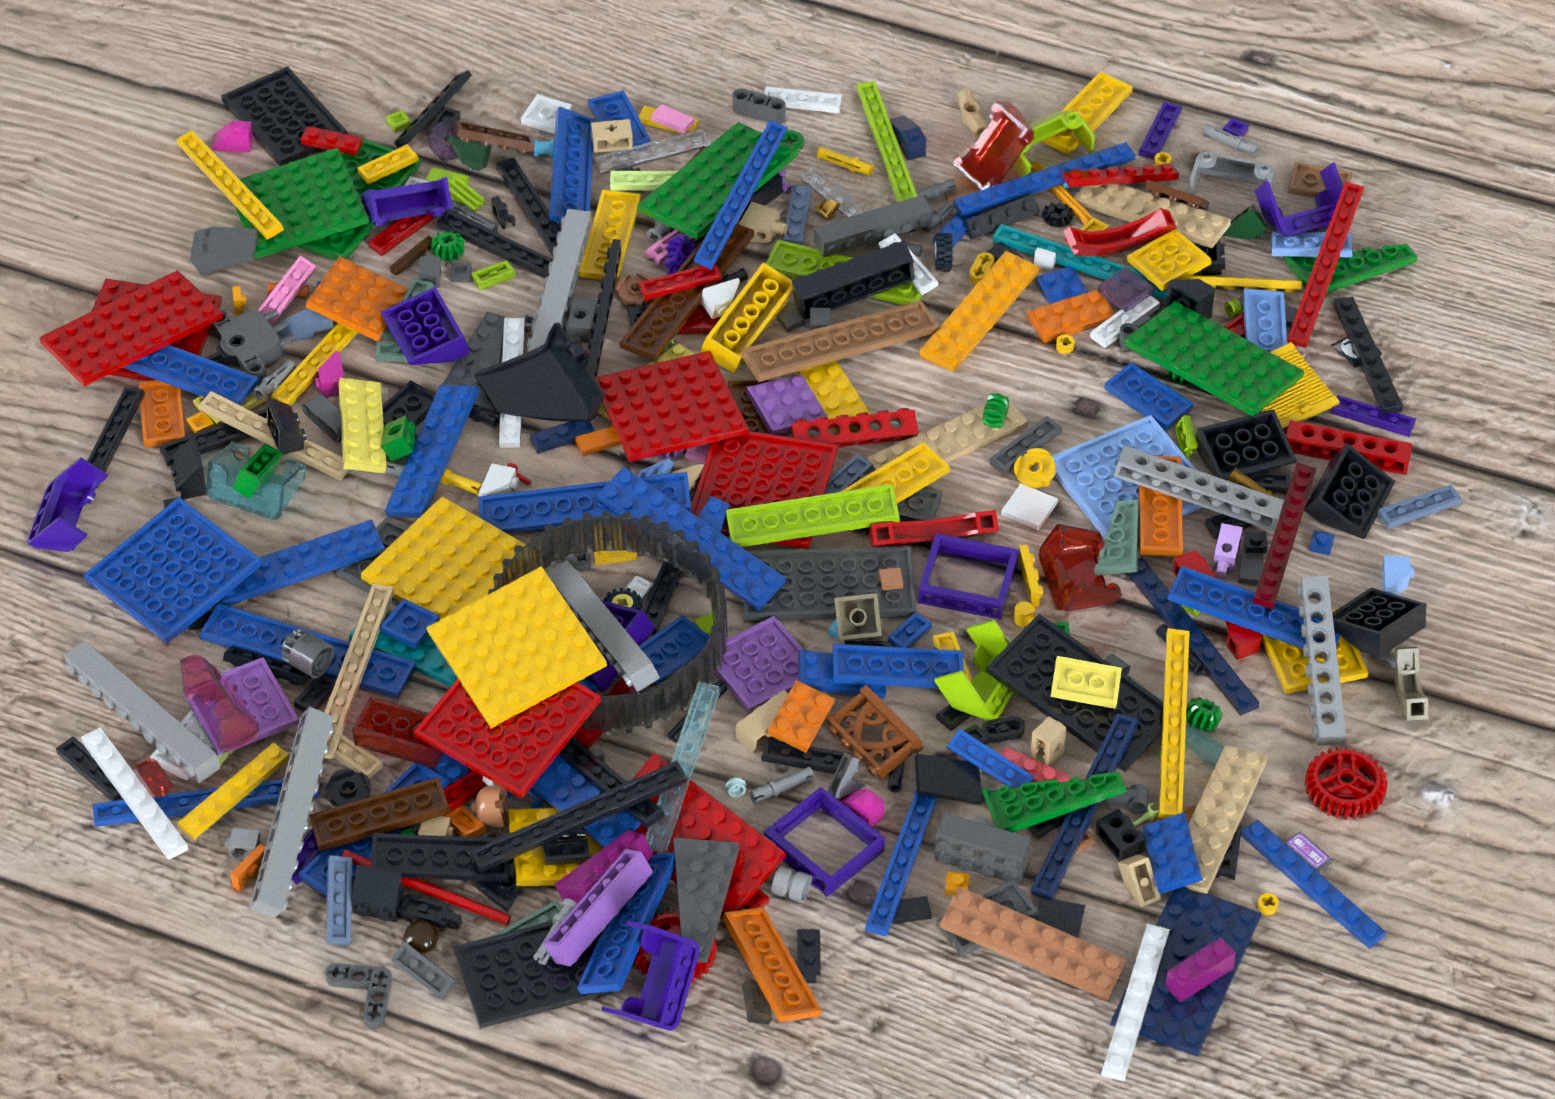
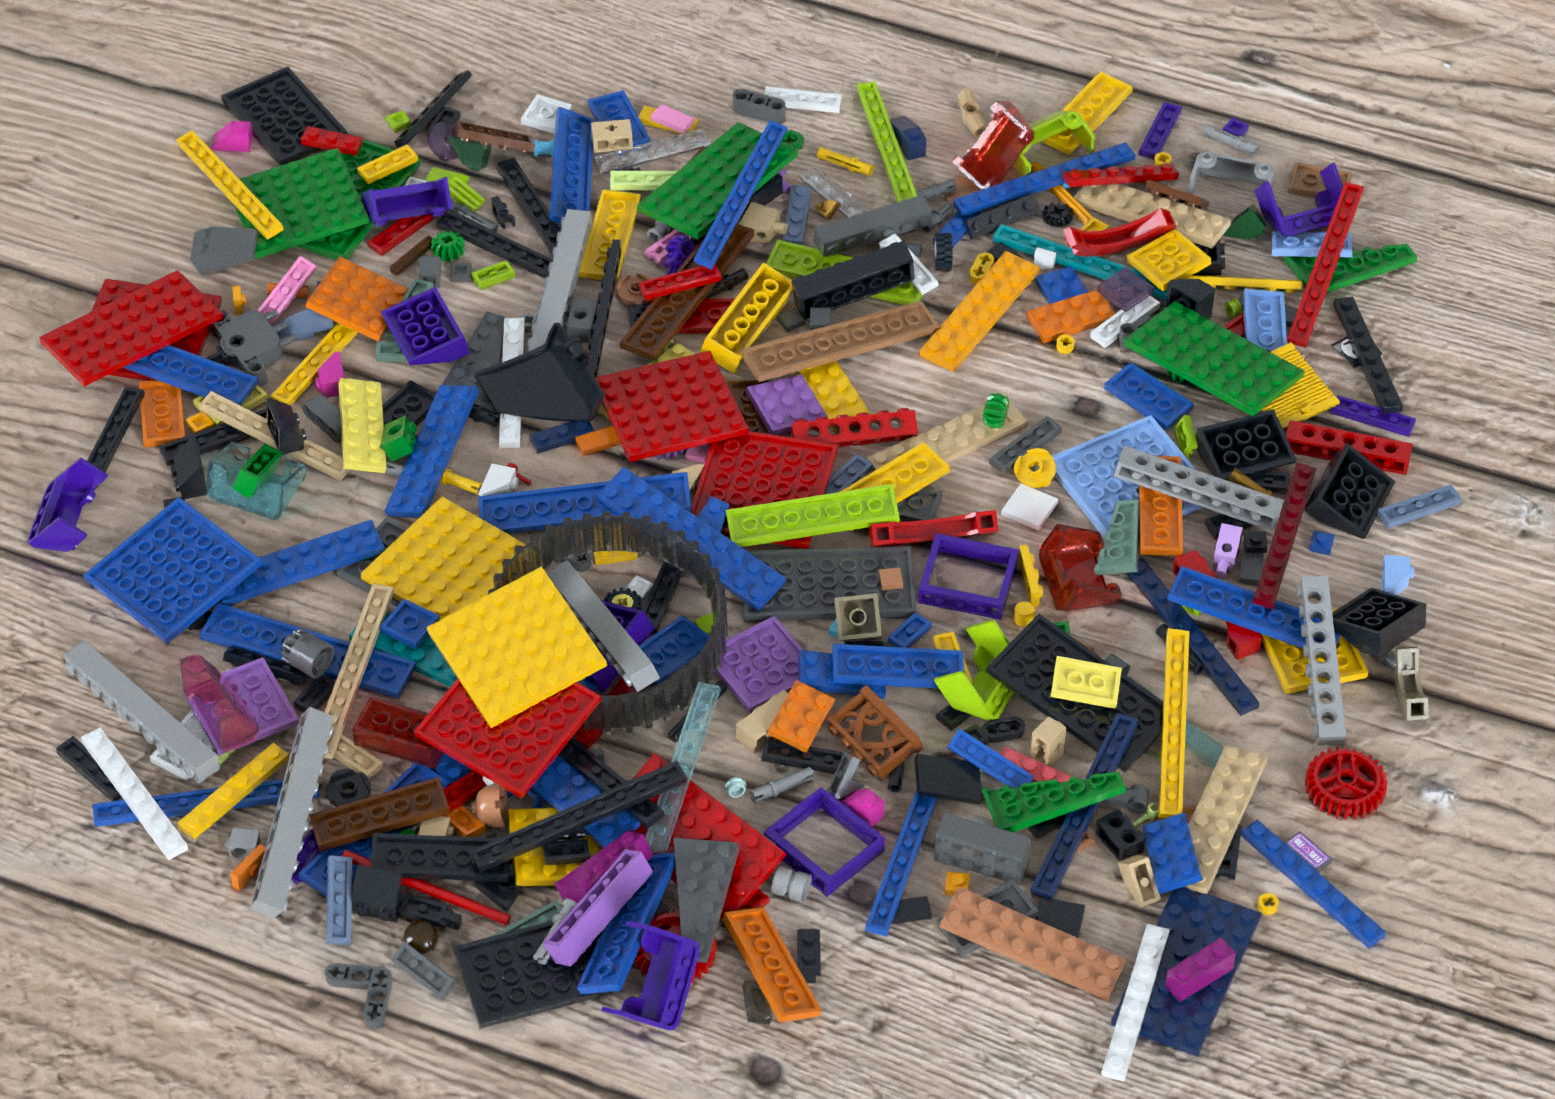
(153, 777): clear red slope -> none
(270, 383): light grey pin -> none
(659, 468): medium blue plate -> none
(719, 297): white slope -> none
(1203, 714): green gear -> none

